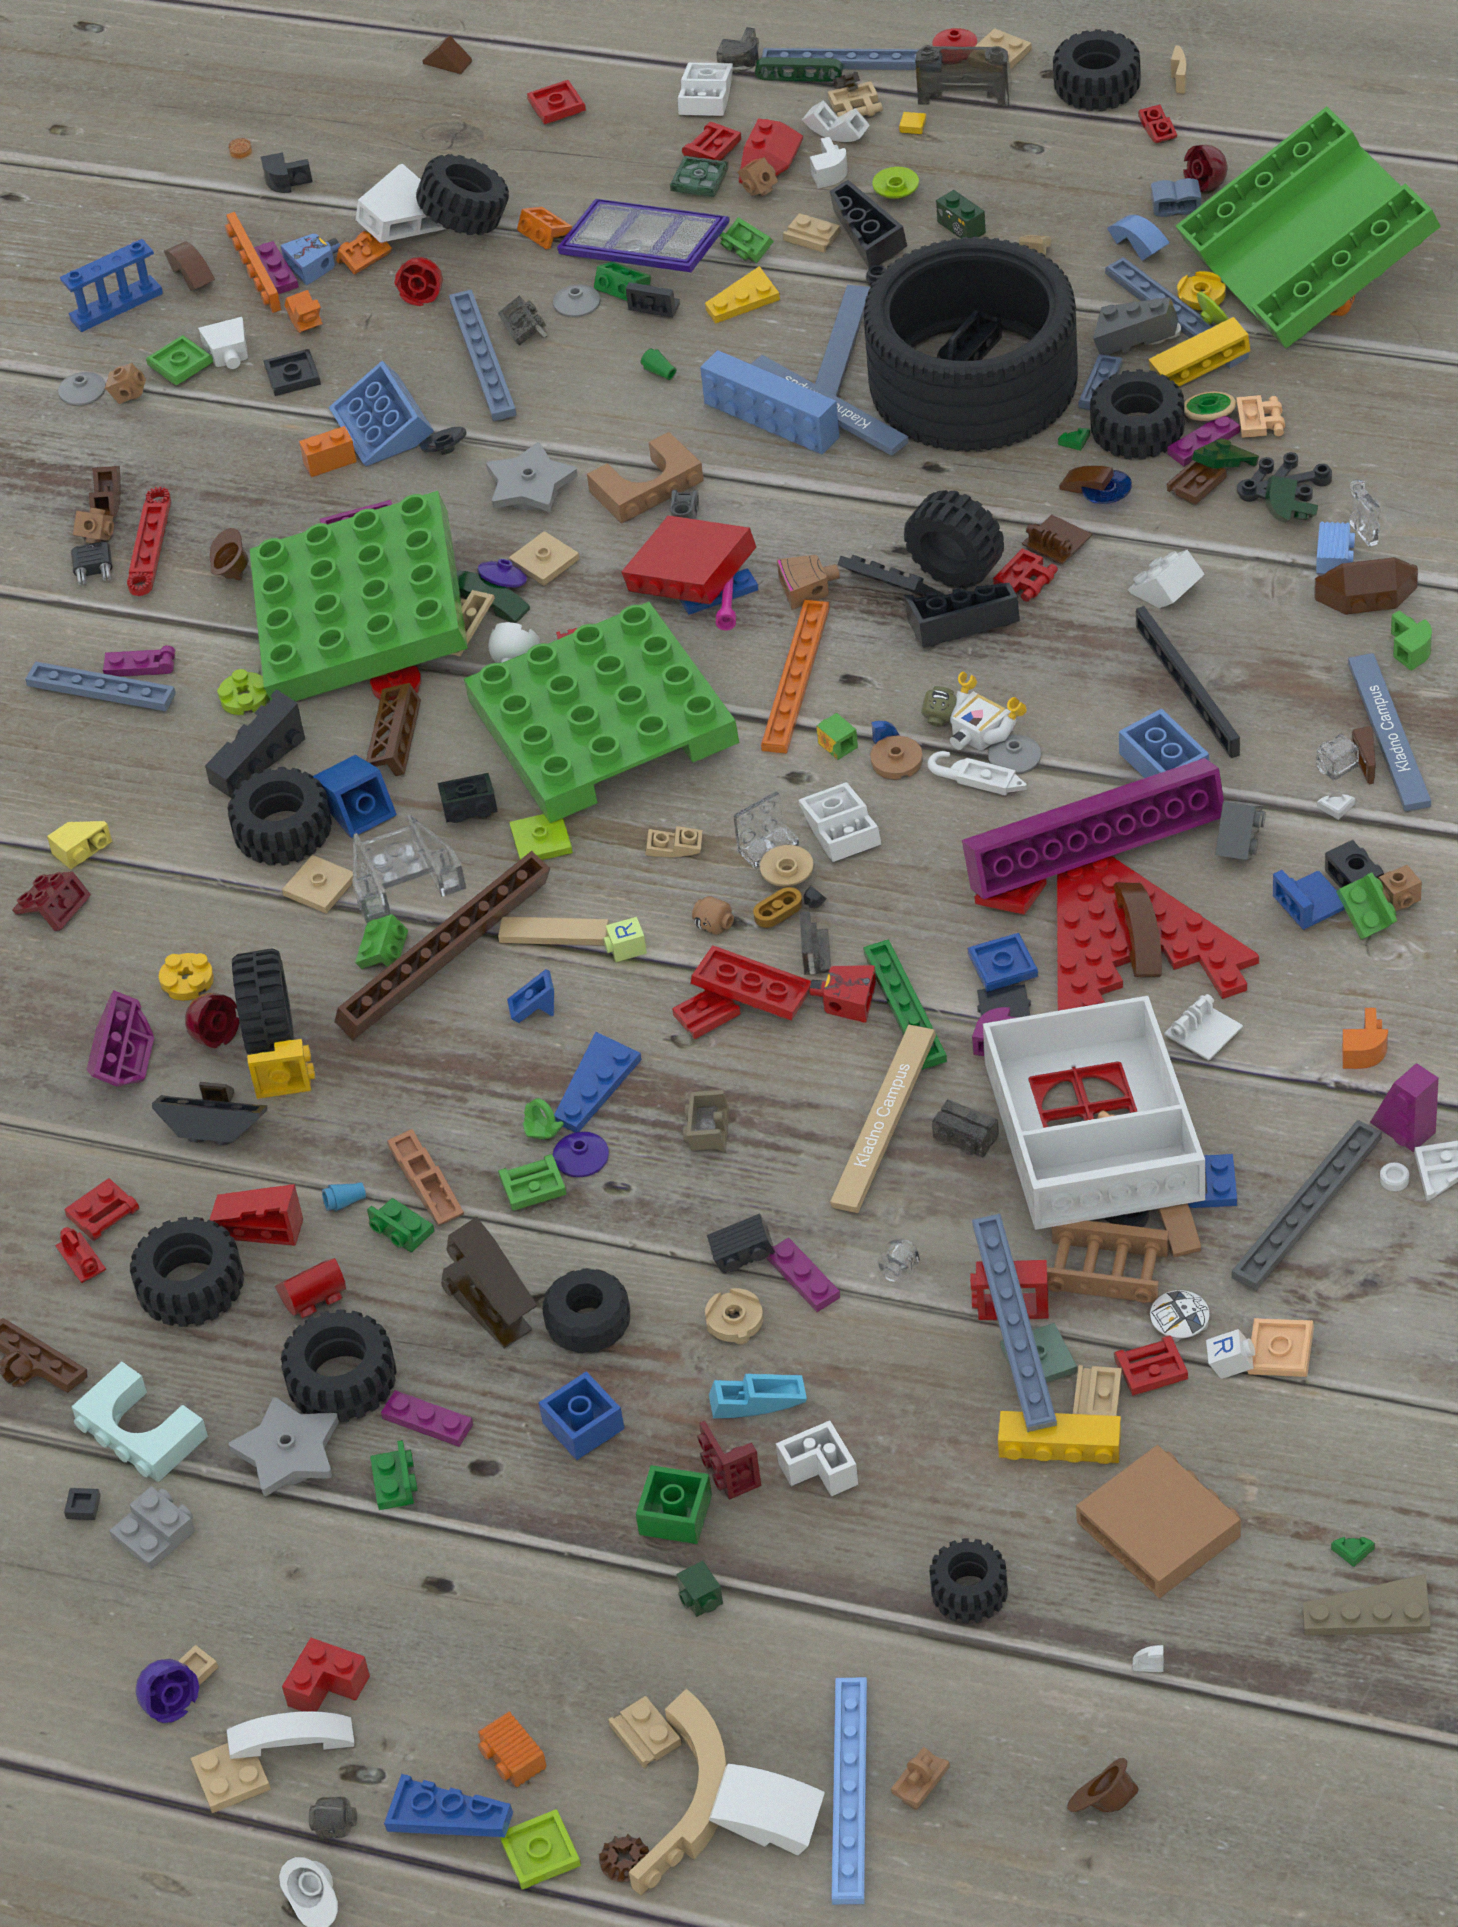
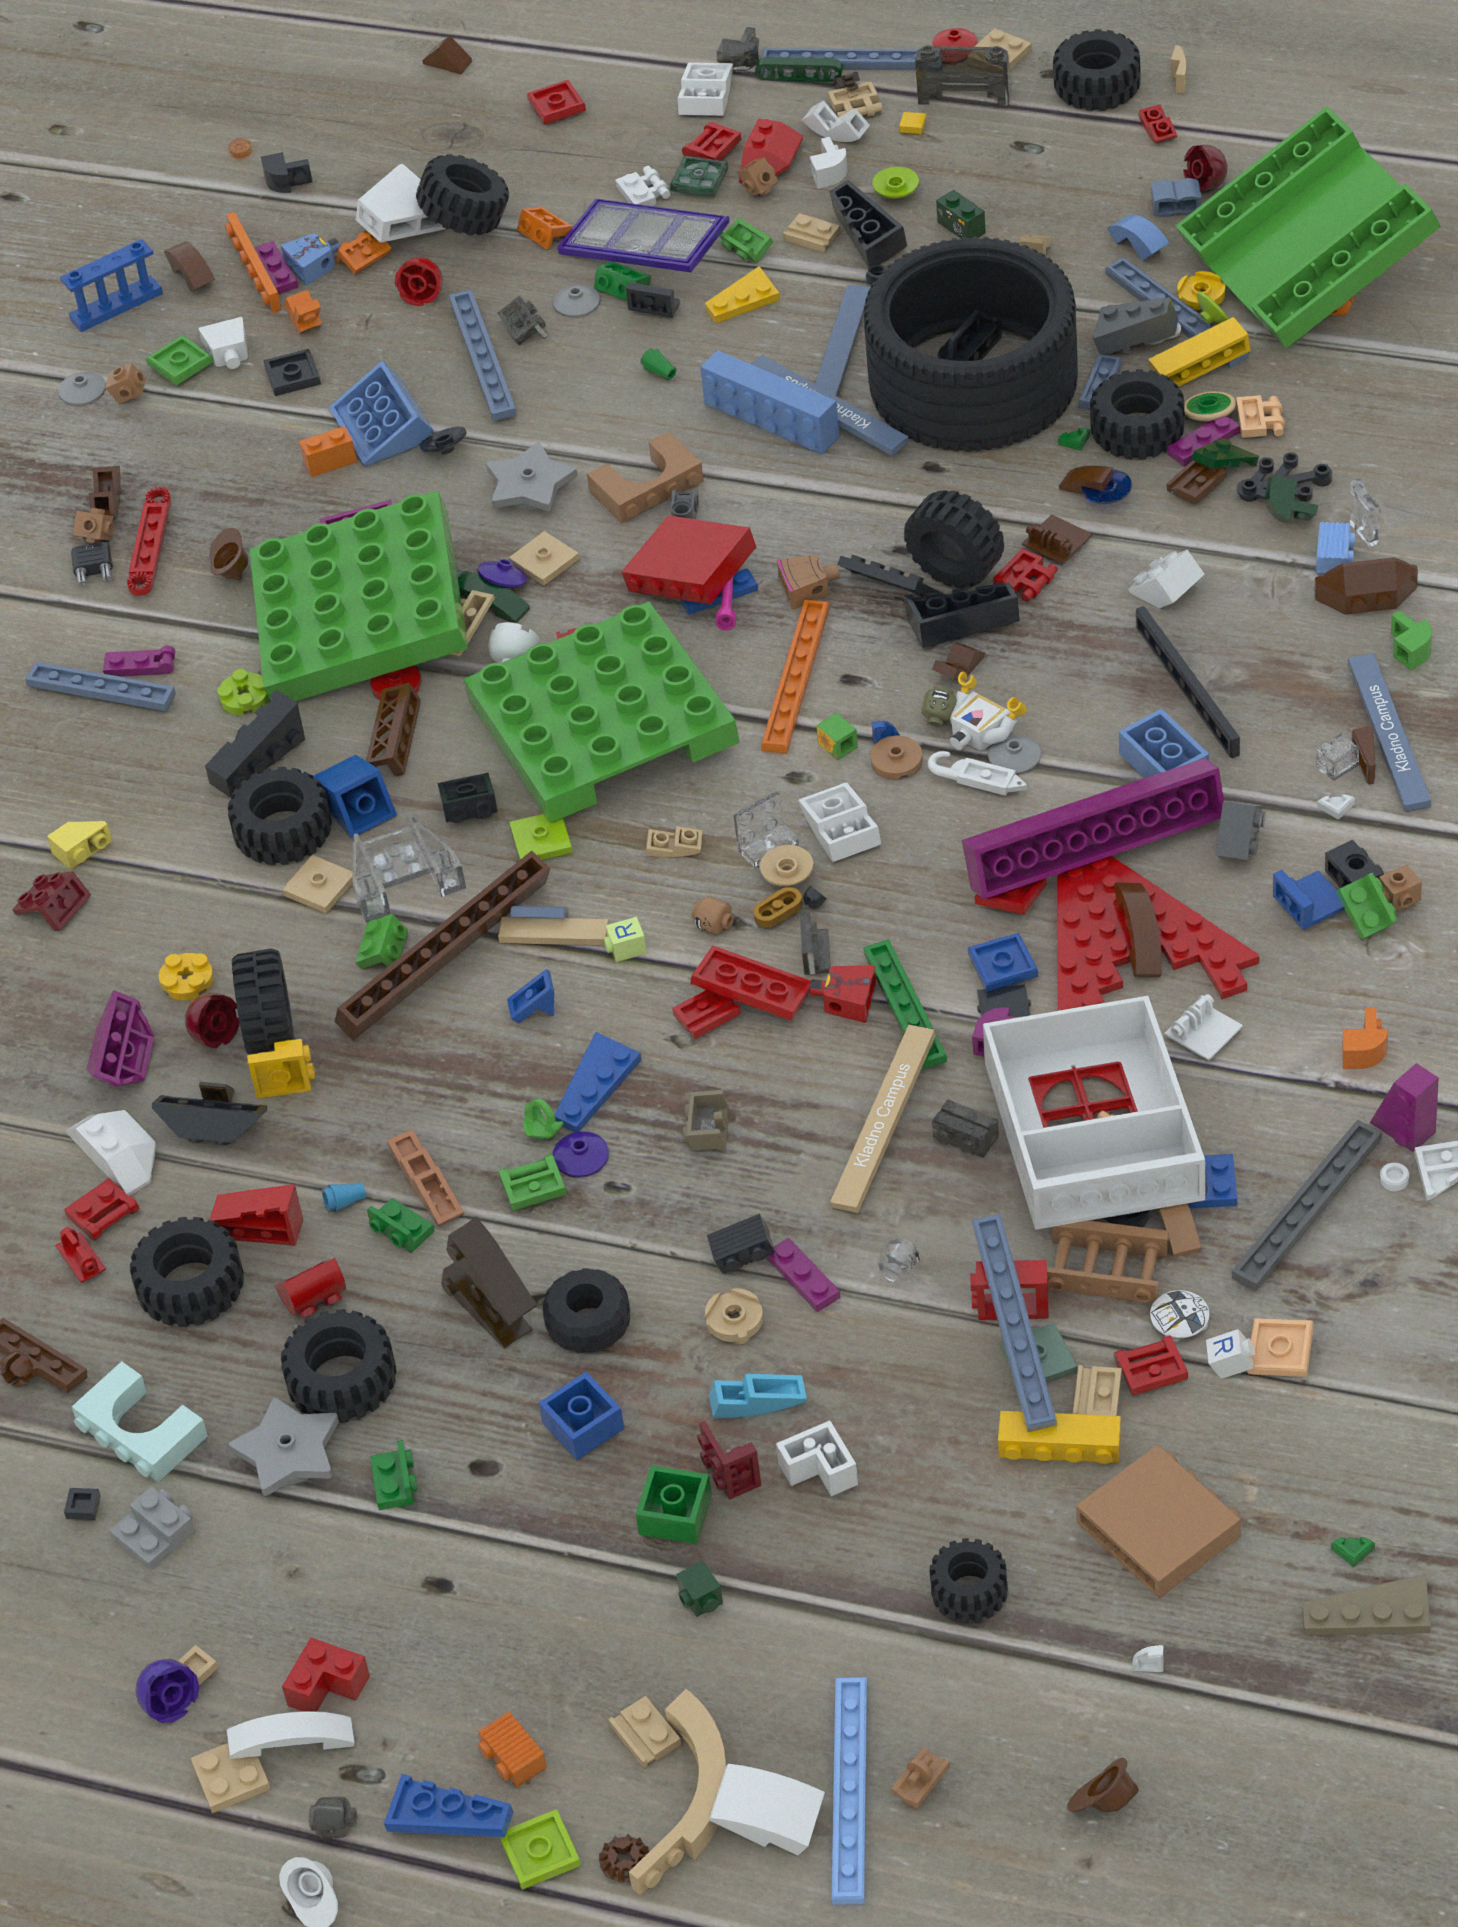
(117, 1148): none -> white wedge
(427, 1418): magenta plate -> none
(539, 911): none -> sand blue tile
(636, 188): none -> white plate
(960, 659): none -> reddish brown slope

